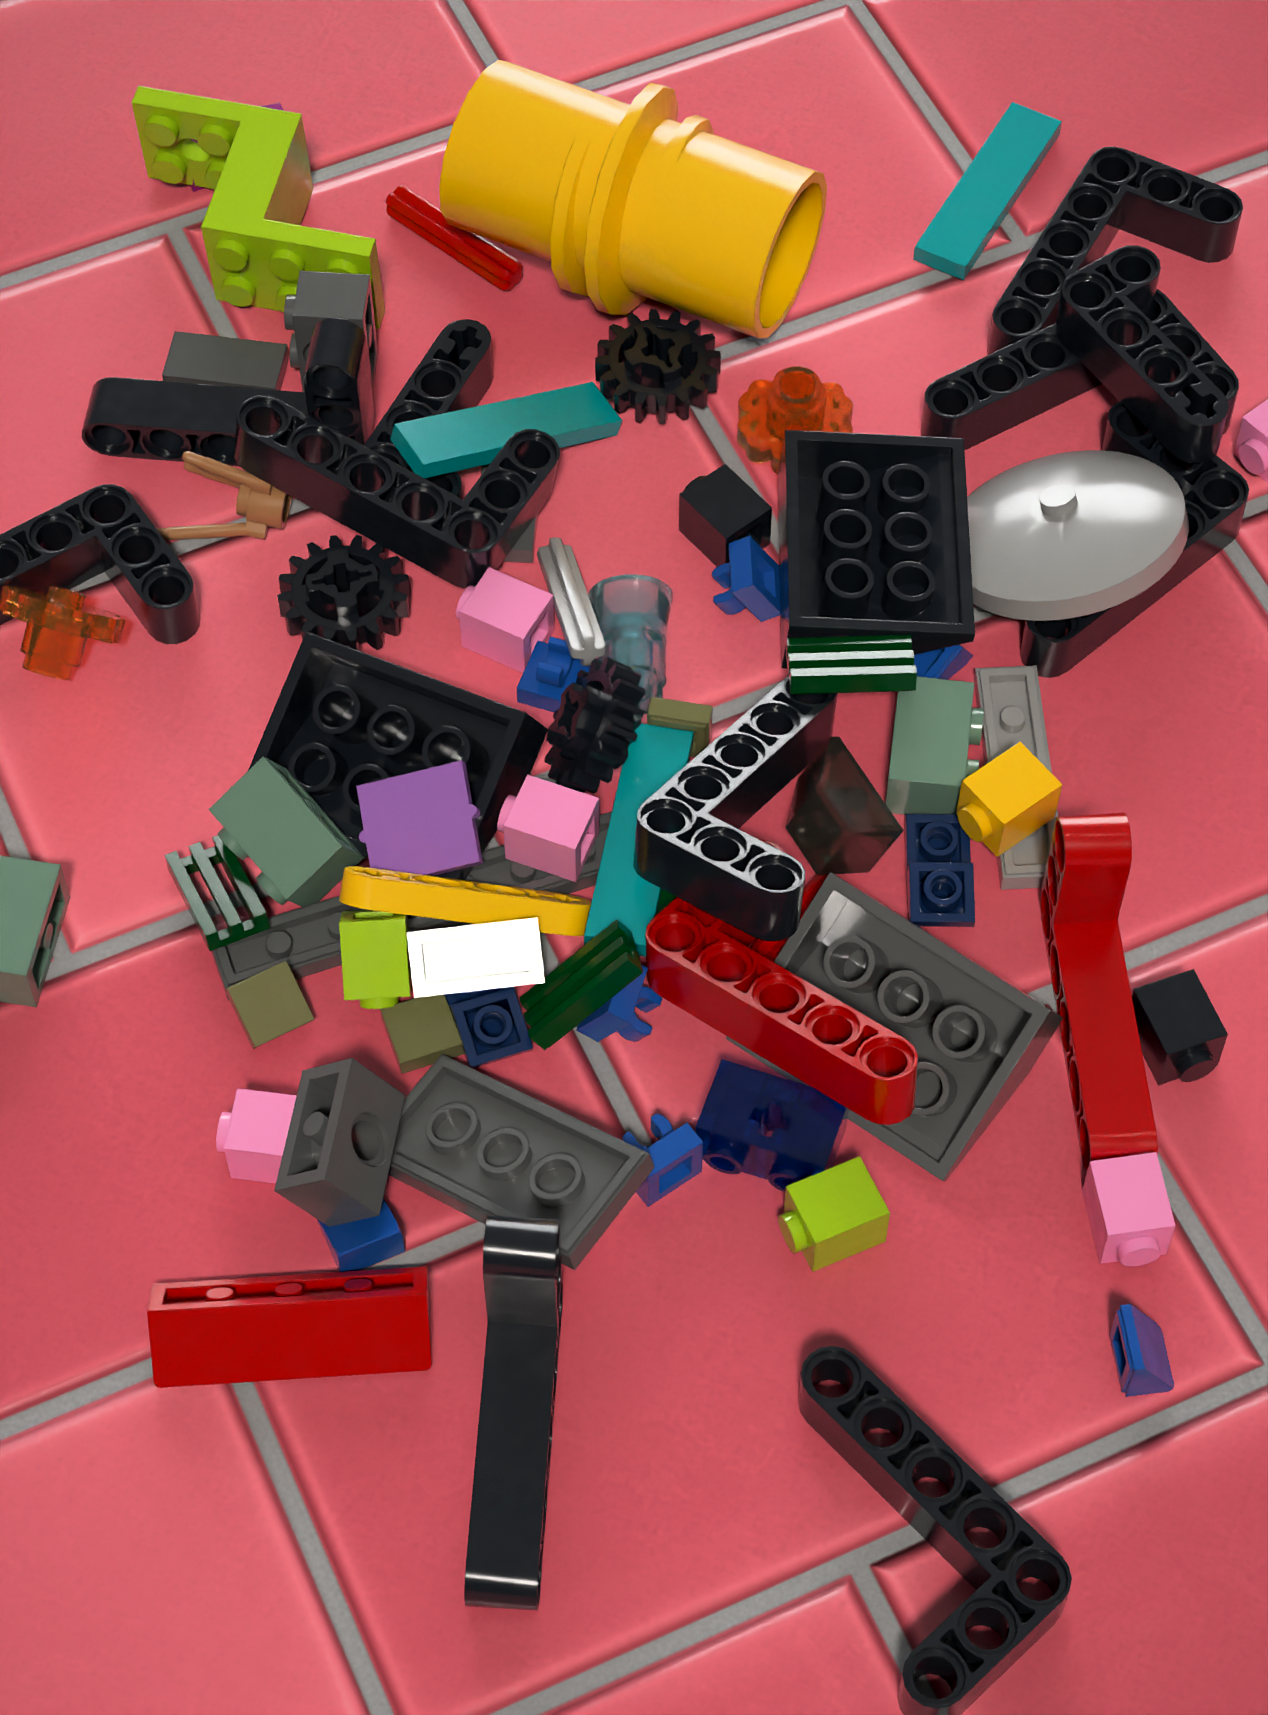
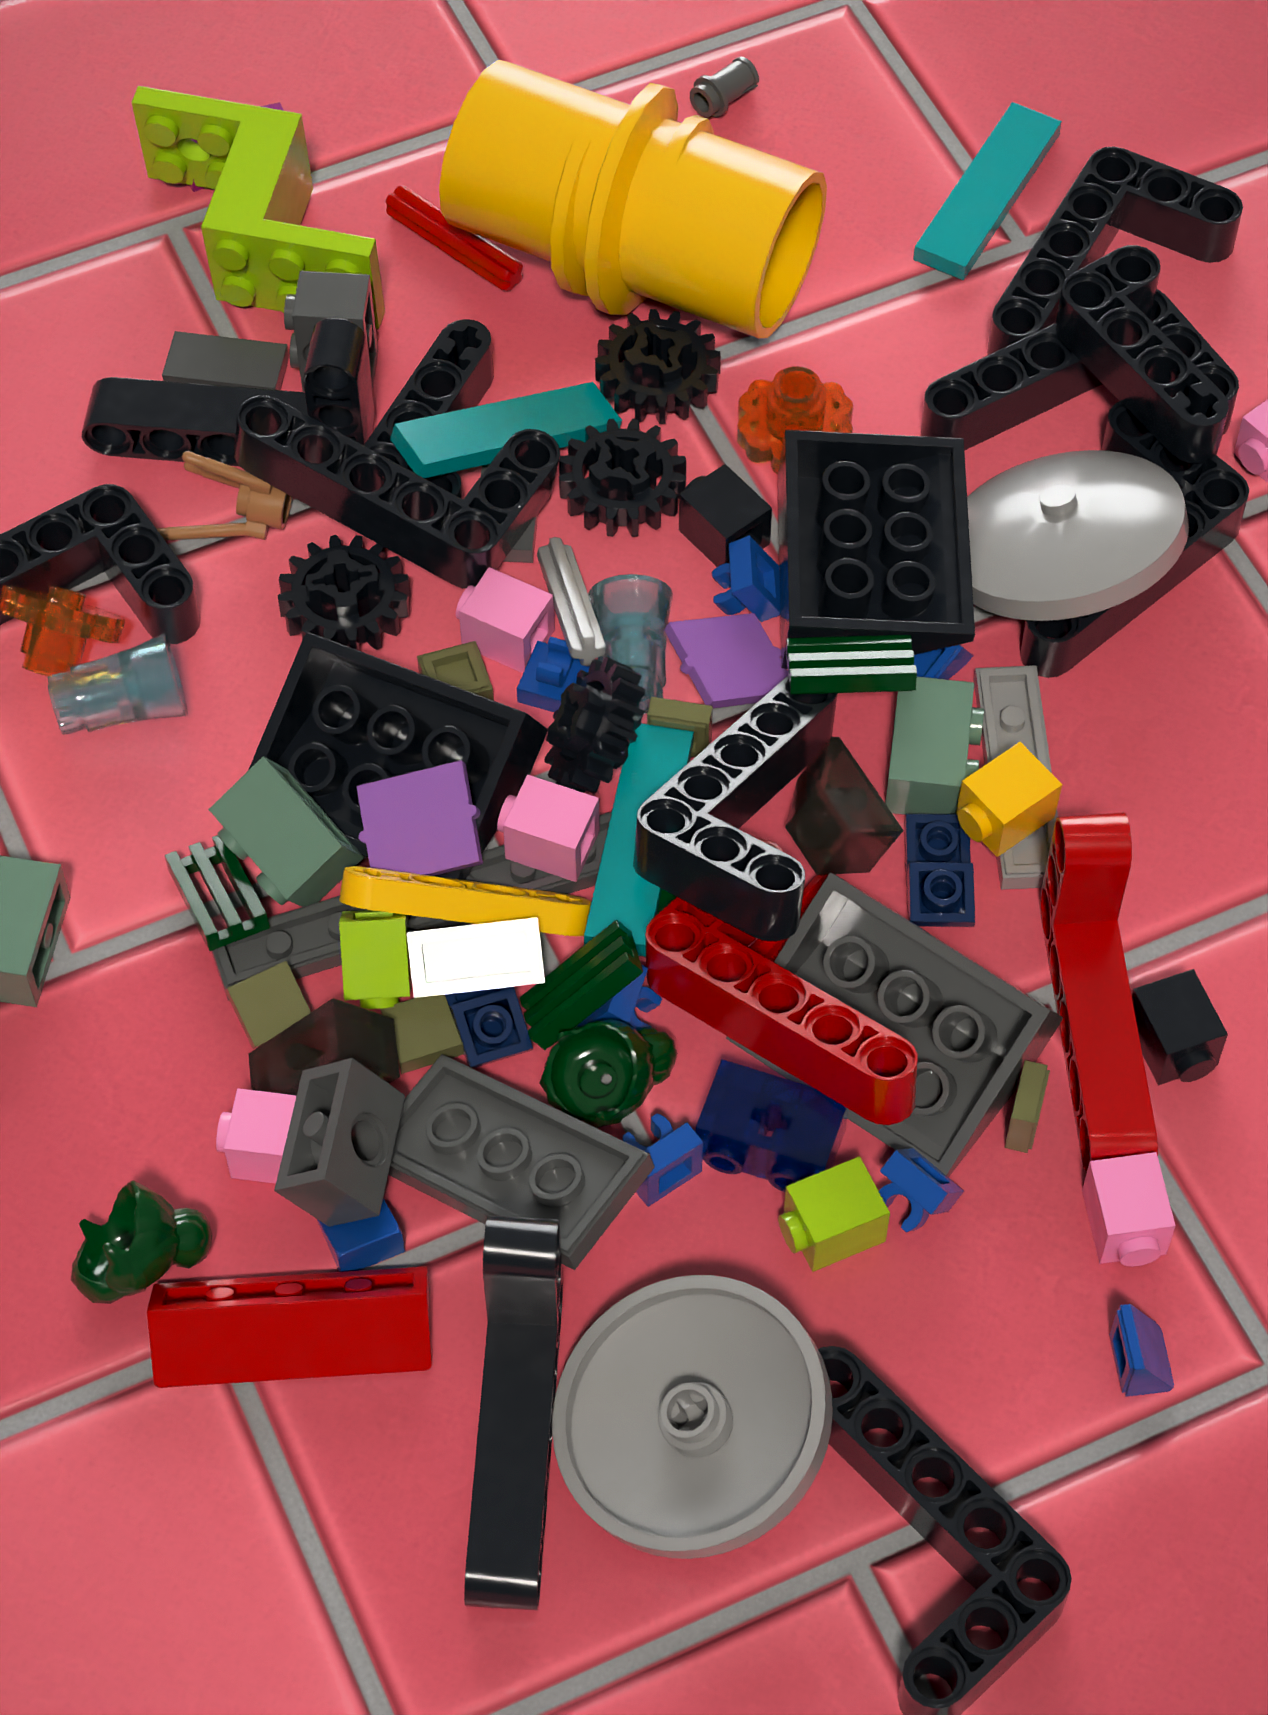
(119, 689): none -> clear light blue plant
(137, 1245): none -> dark green piece
(325, 1037): none -> clear smoke slope
(459, 667): none -> olive tile
(585, 1054): none -> dark green piece
(622, 477): none -> black gear
(692, 1416): none -> light grey dish
(715, 92): none -> dark grey pin
(727, 658): none -> medium lavender piece
(921, 1183): none -> blue tile
(1027, 1106): none -> olive tile

